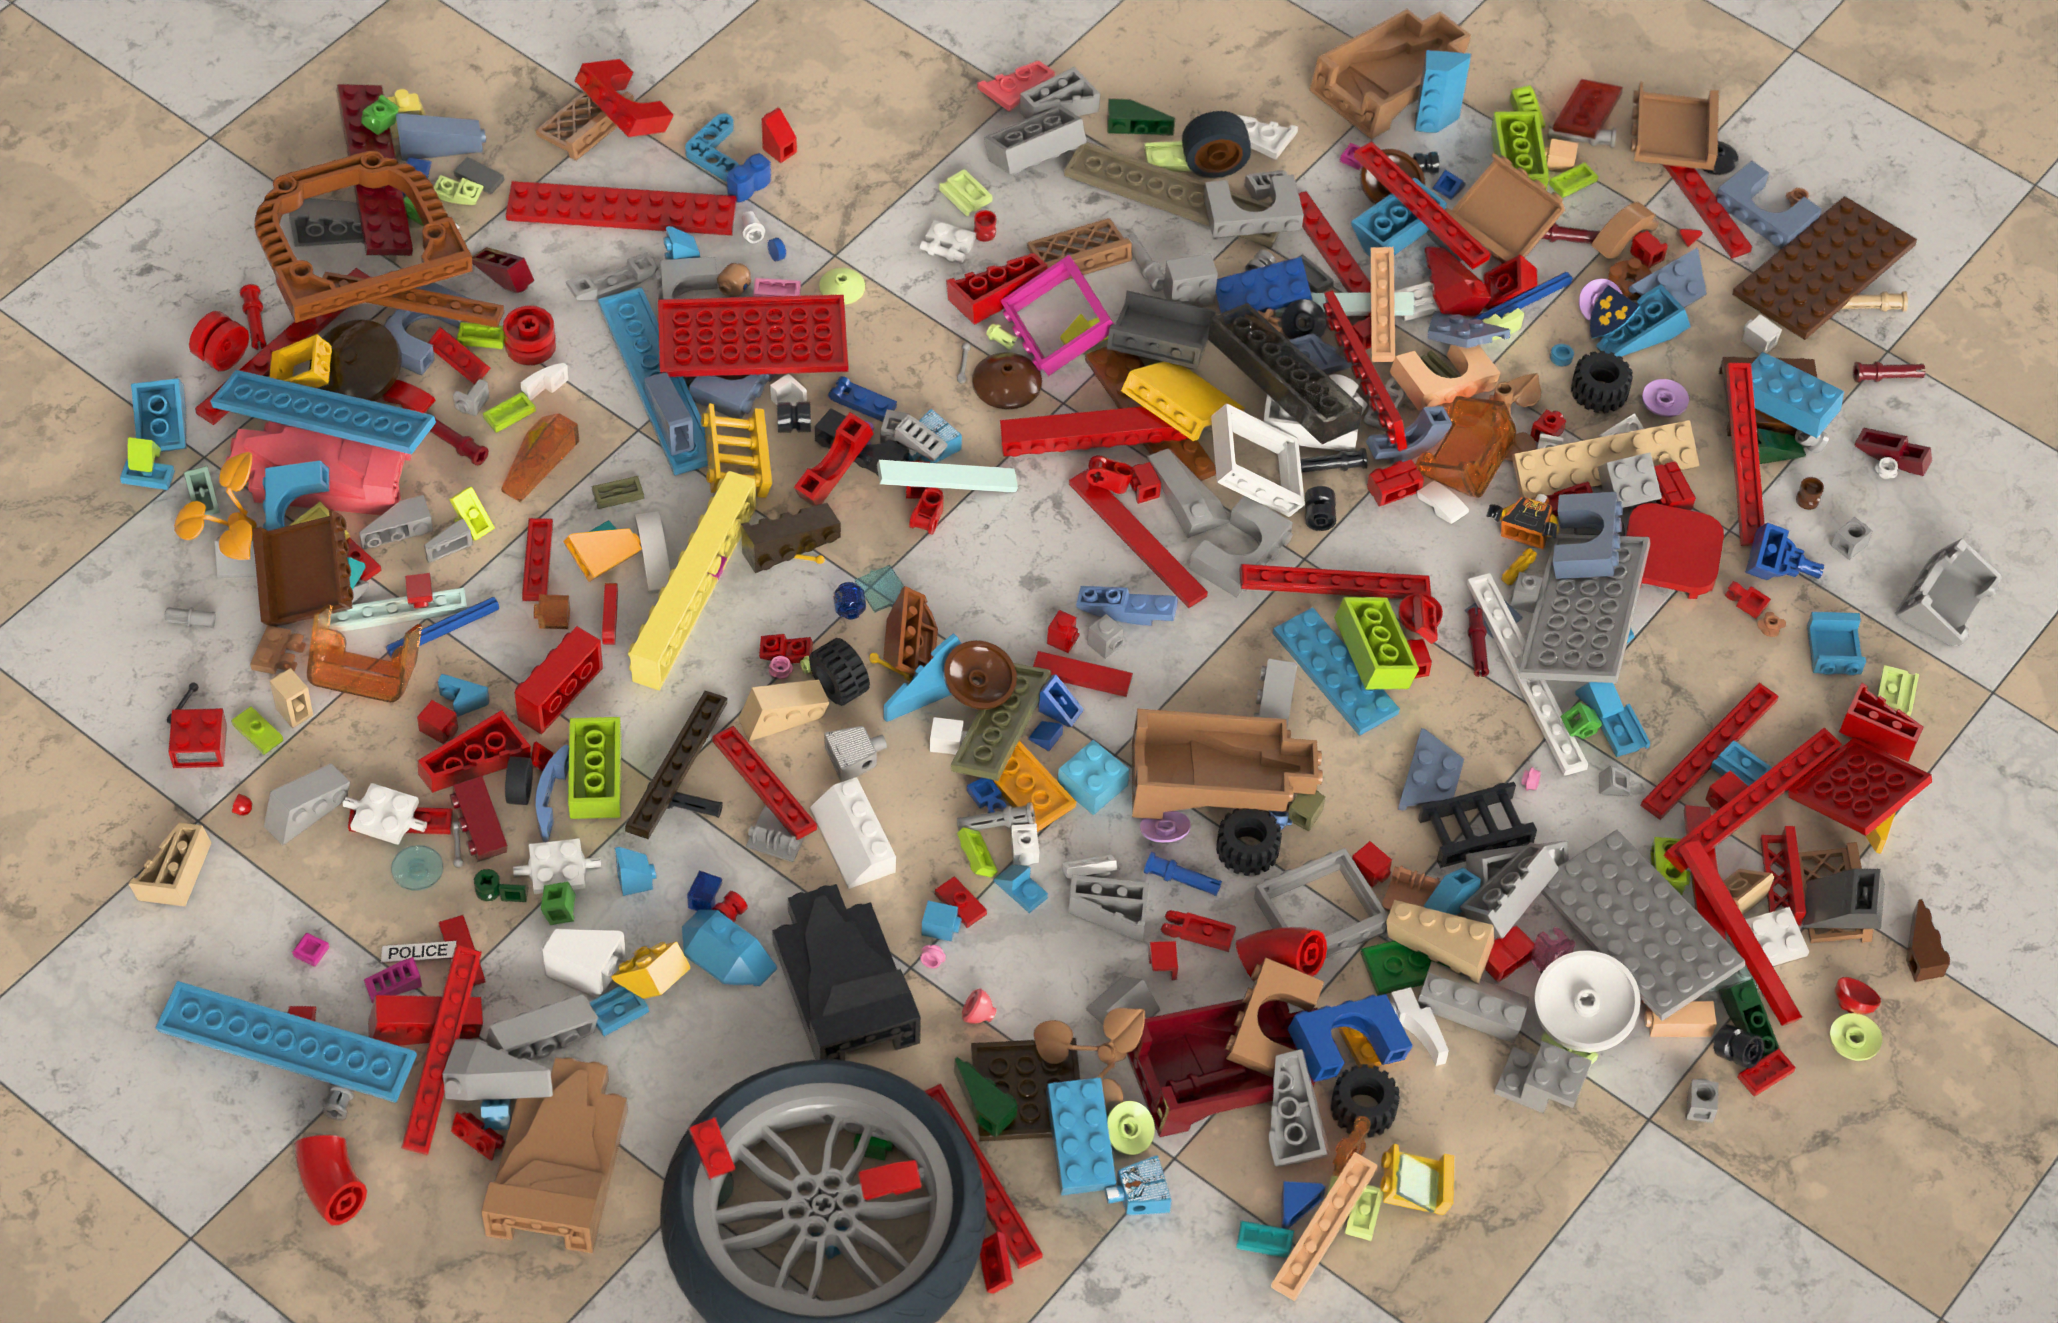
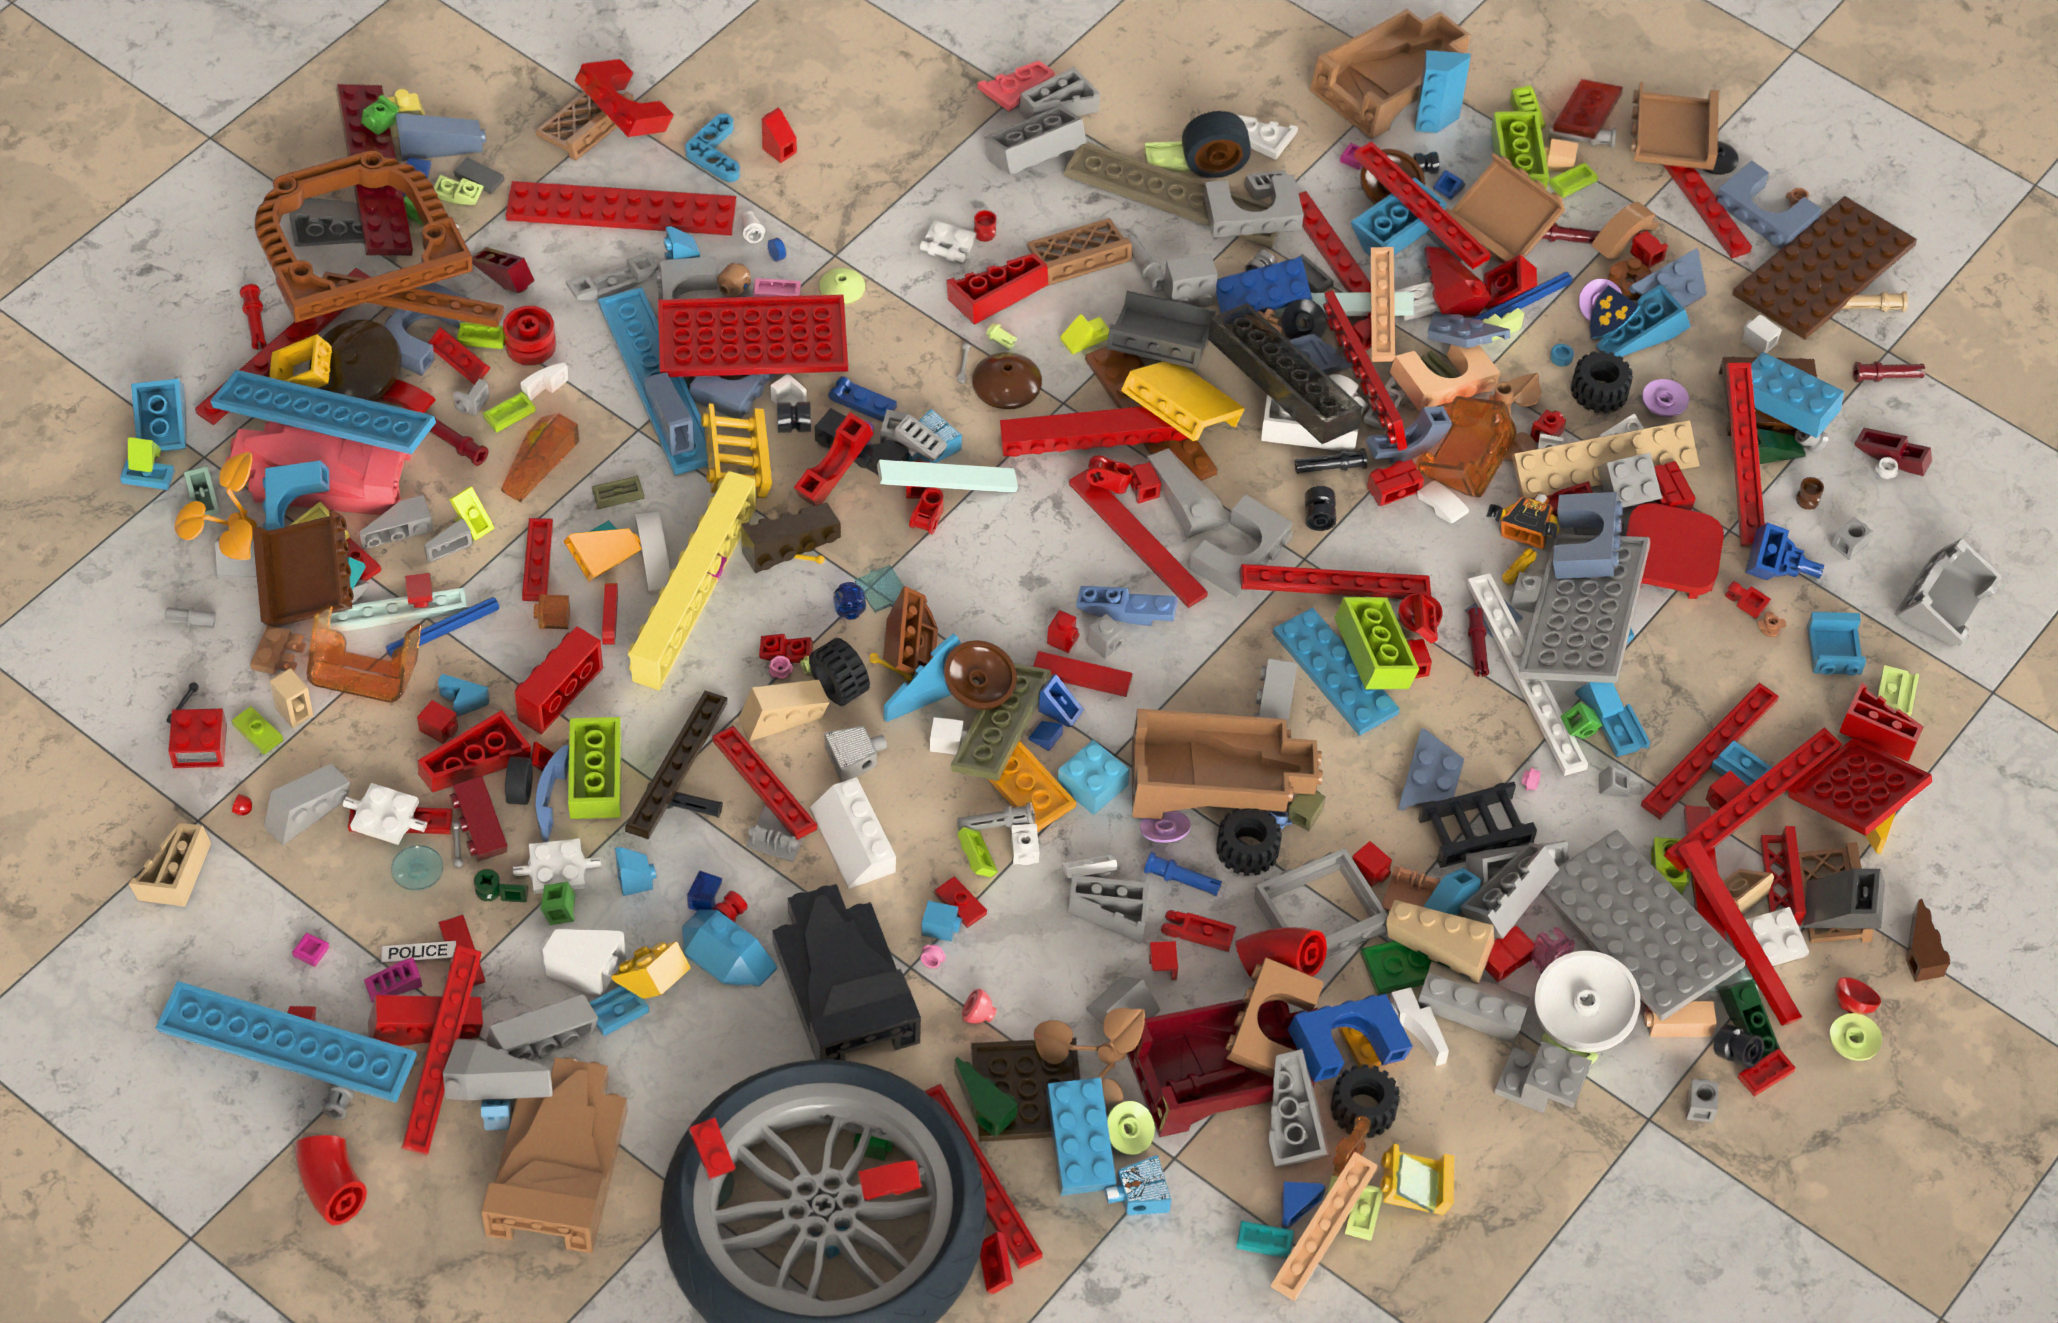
(219, 341): red wheel -> none
(470, 1130): red hinge -> none
(749, 177): blue brick -> none
(965, 192): yellowish green plate -> none
(986, 793): blue plate -> none
(1021, 887): dark azure slope -> none
(1037, 287): dark pink window -> none
(1131, 117): dark green slope -> none
(1284, 498): white window -> none
(1689, 236): red slope -> none

